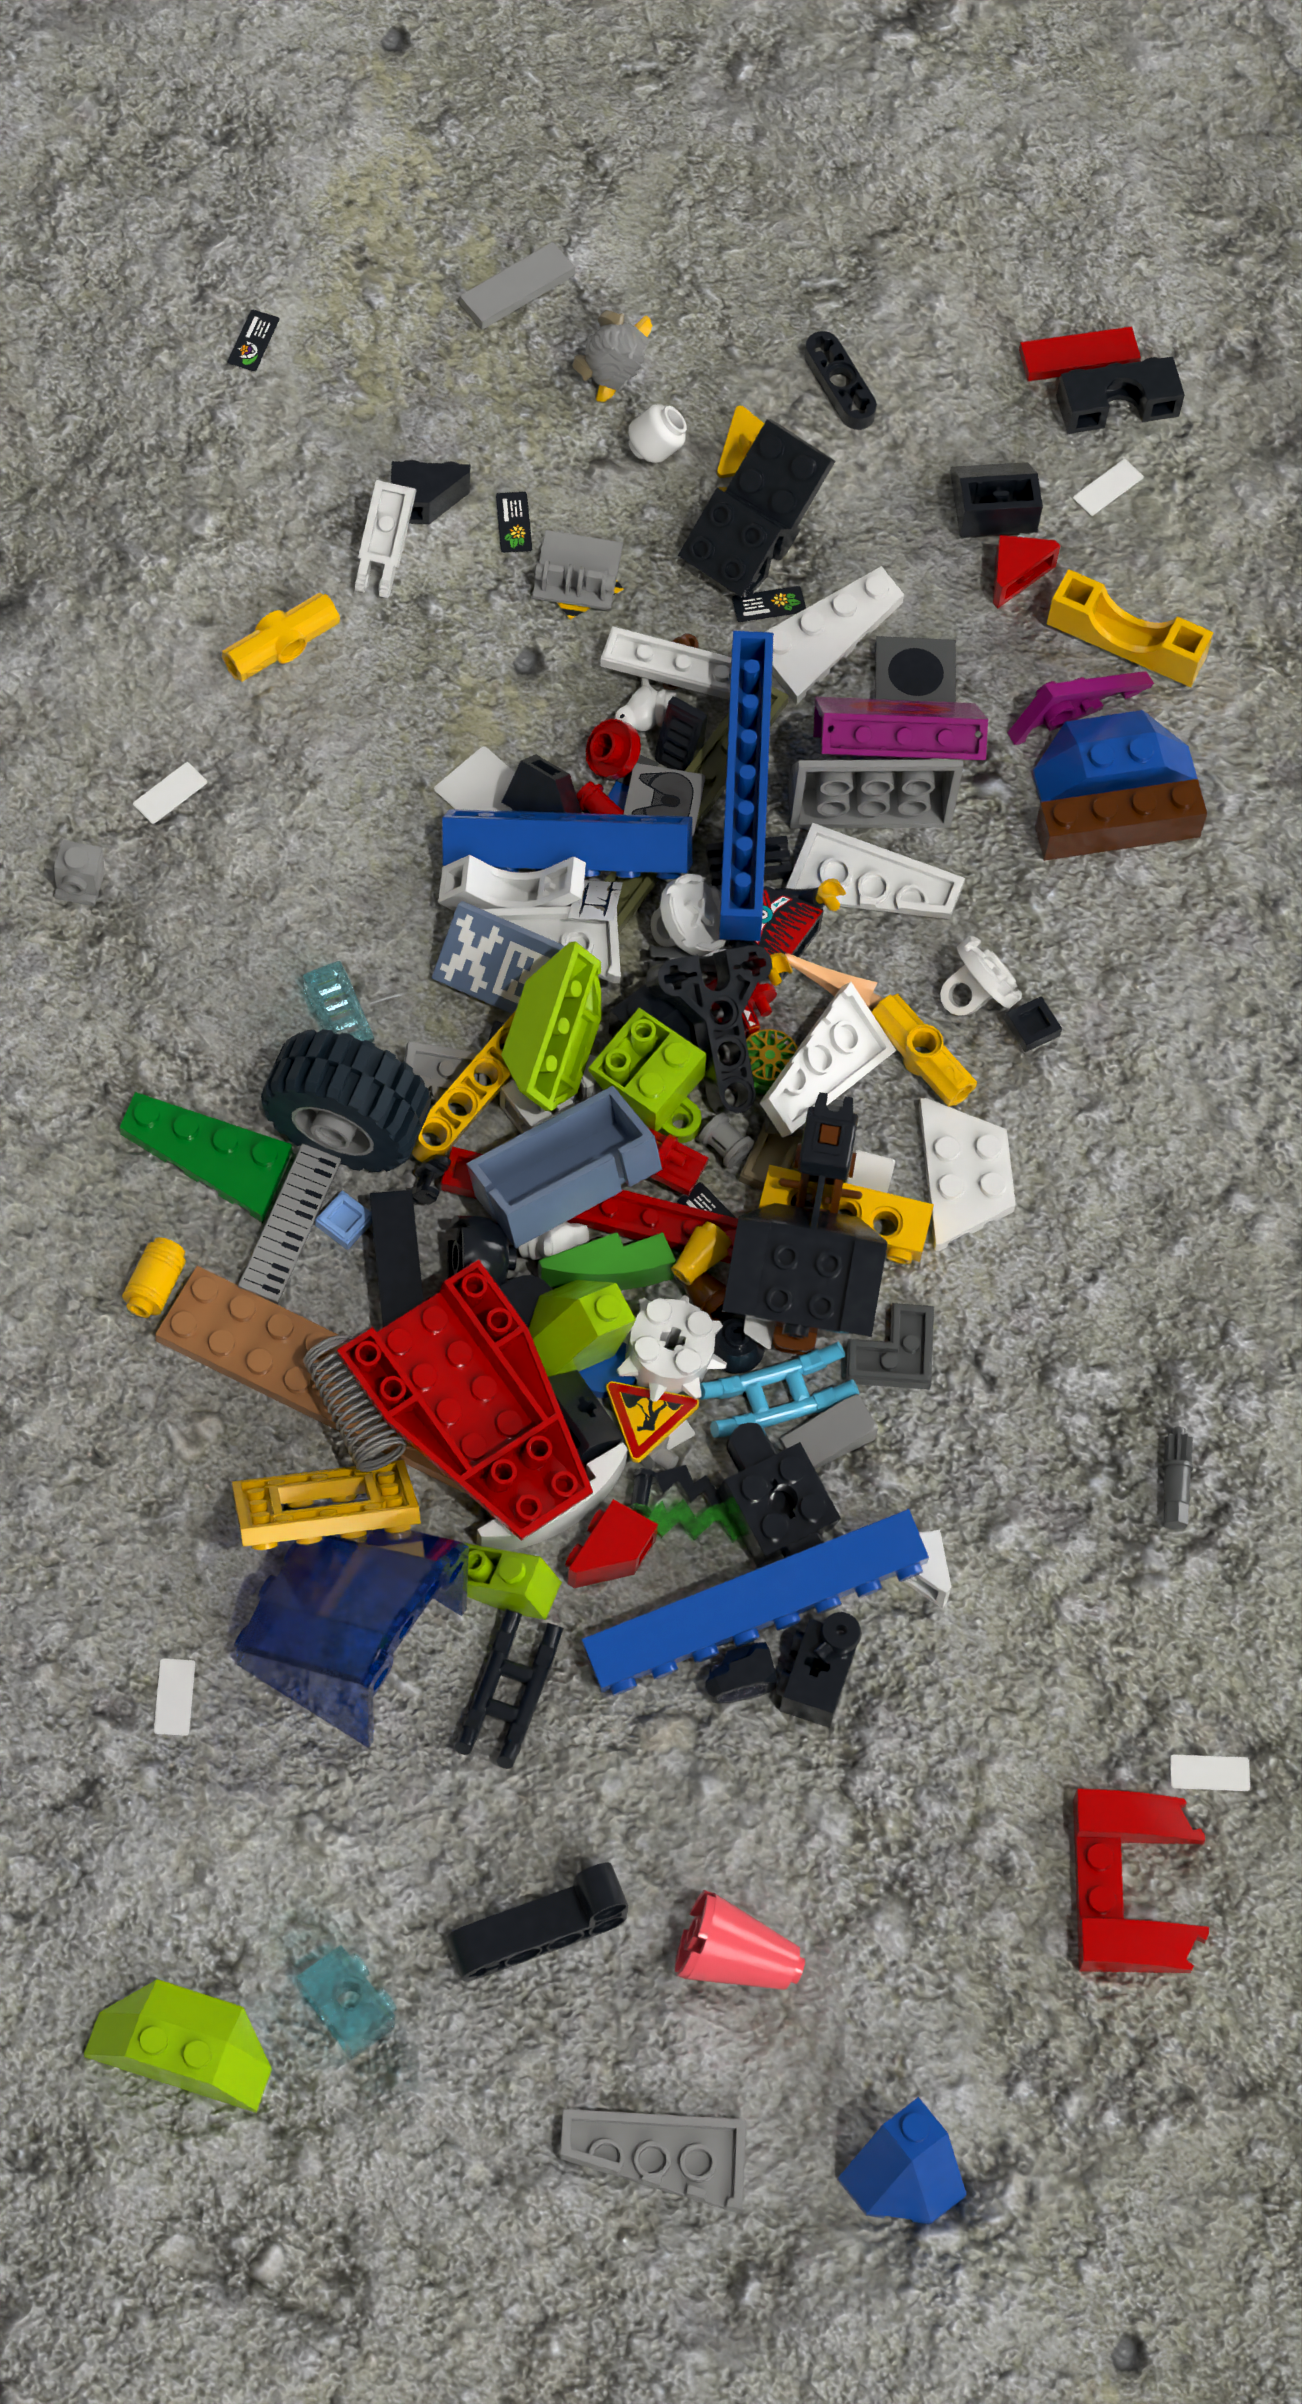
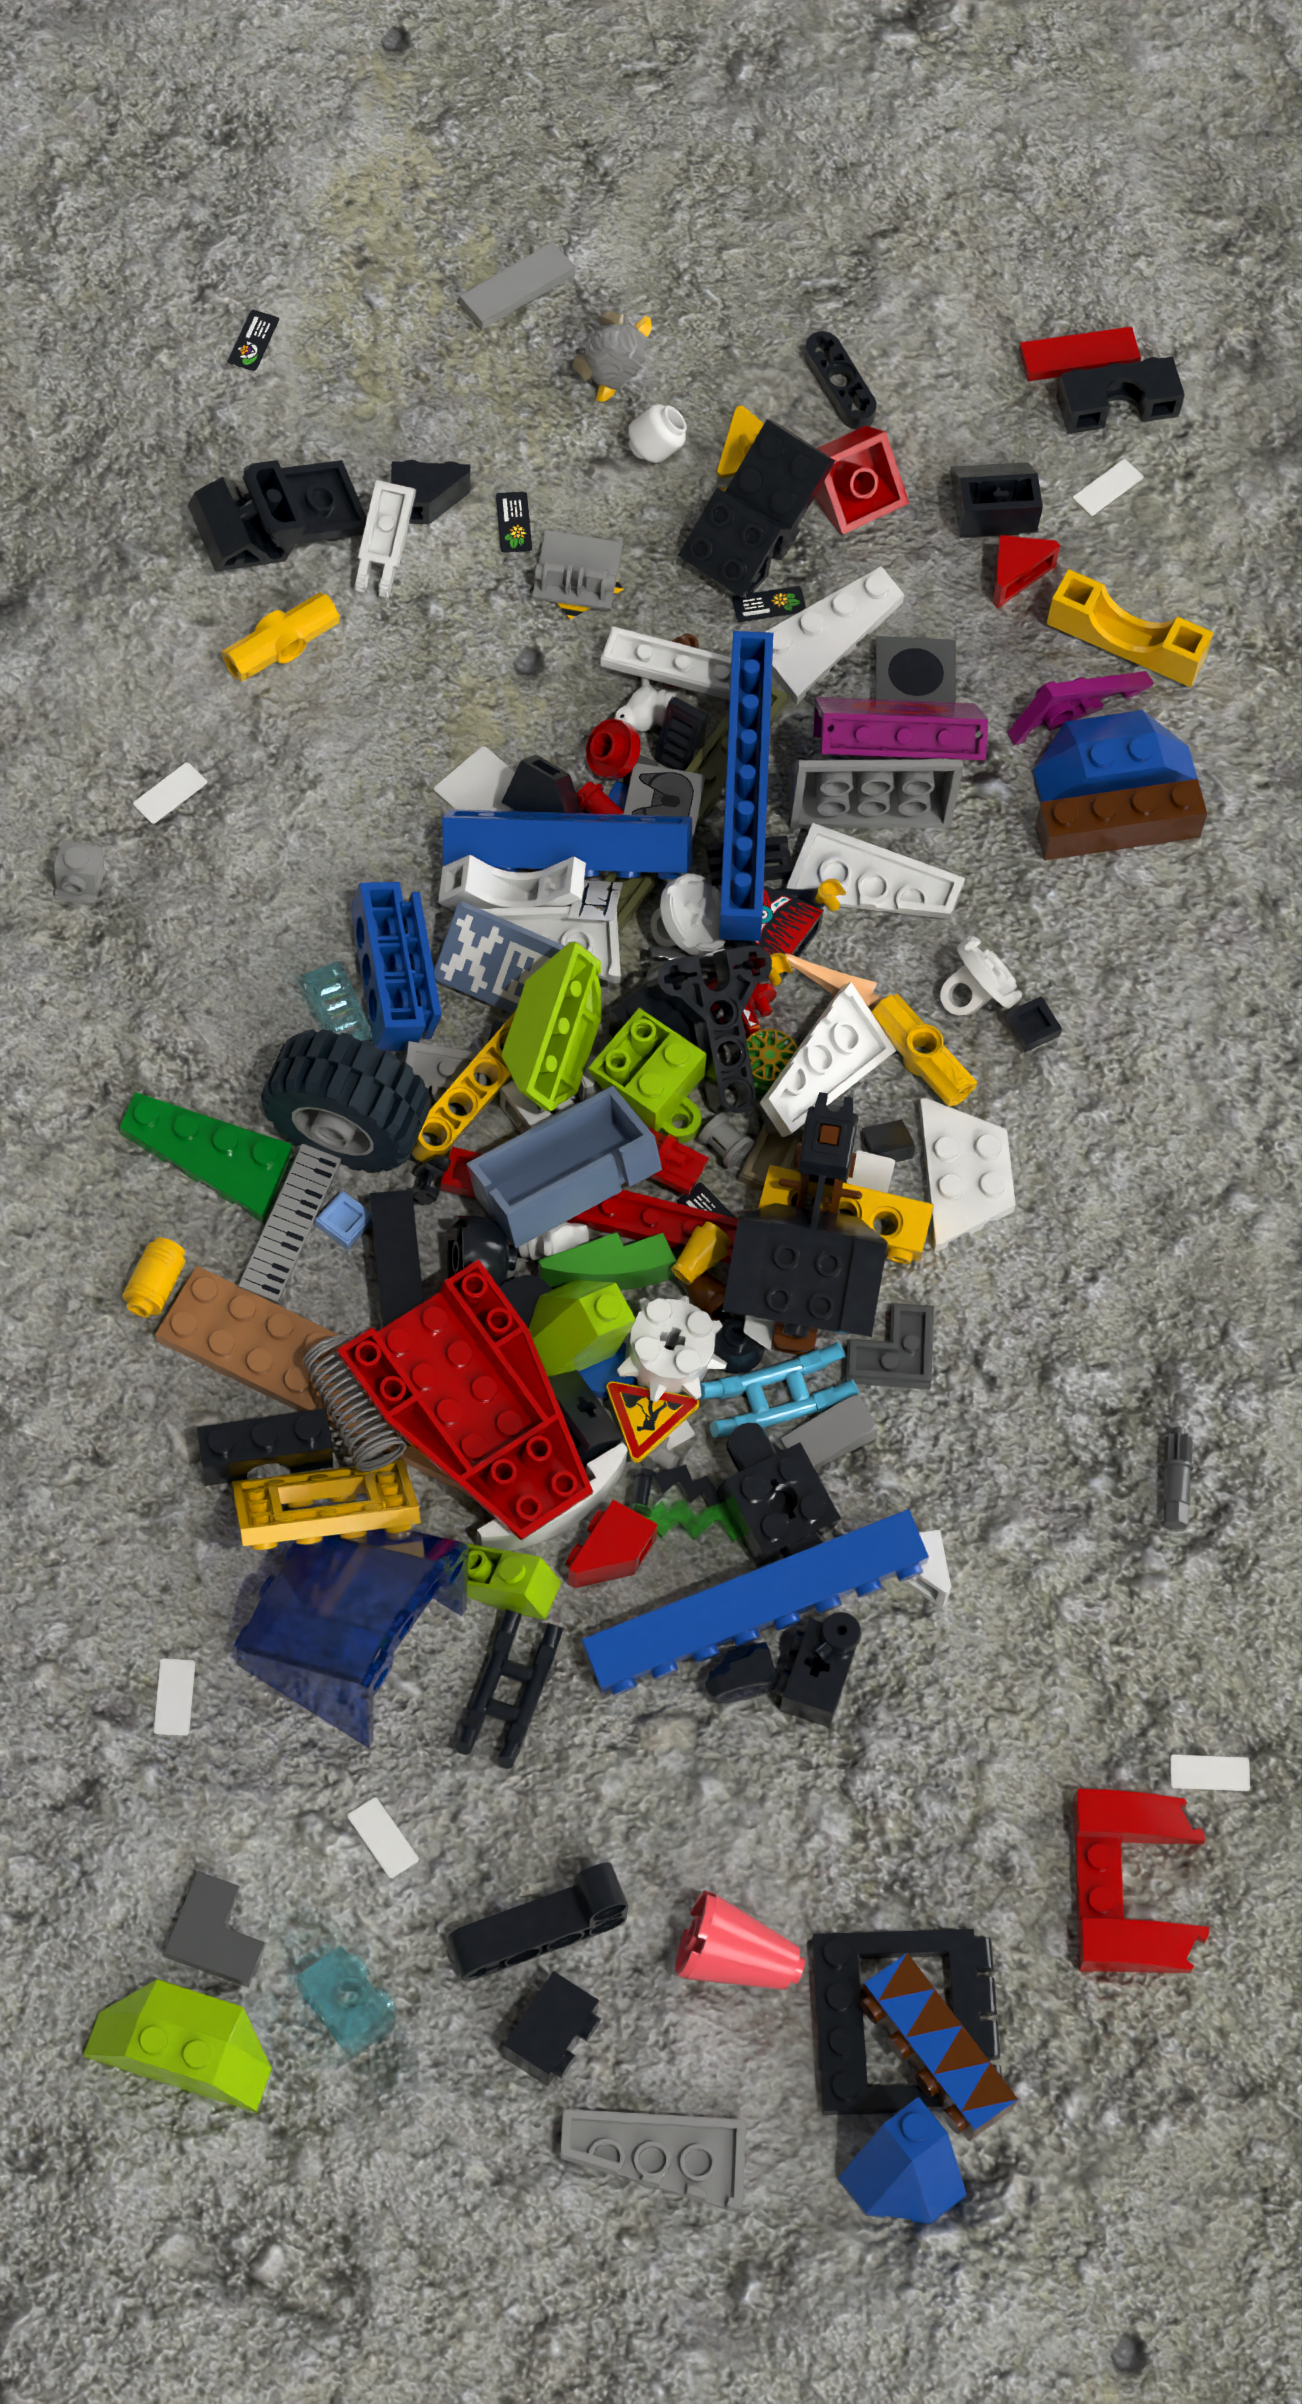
(201, 1934): none -> dark grey tile
(277, 513): none -> black piece
(290, 1439): none -> black arch
(383, 1837): none -> white sticker
(395, 965): none -> blue brick
(551, 2029): none -> black brick
(841, 2016): none -> black hinge
(862, 480): none -> red slope
(889, 1140): none -> black slope
(937, 2048): none -> reddish brown brick

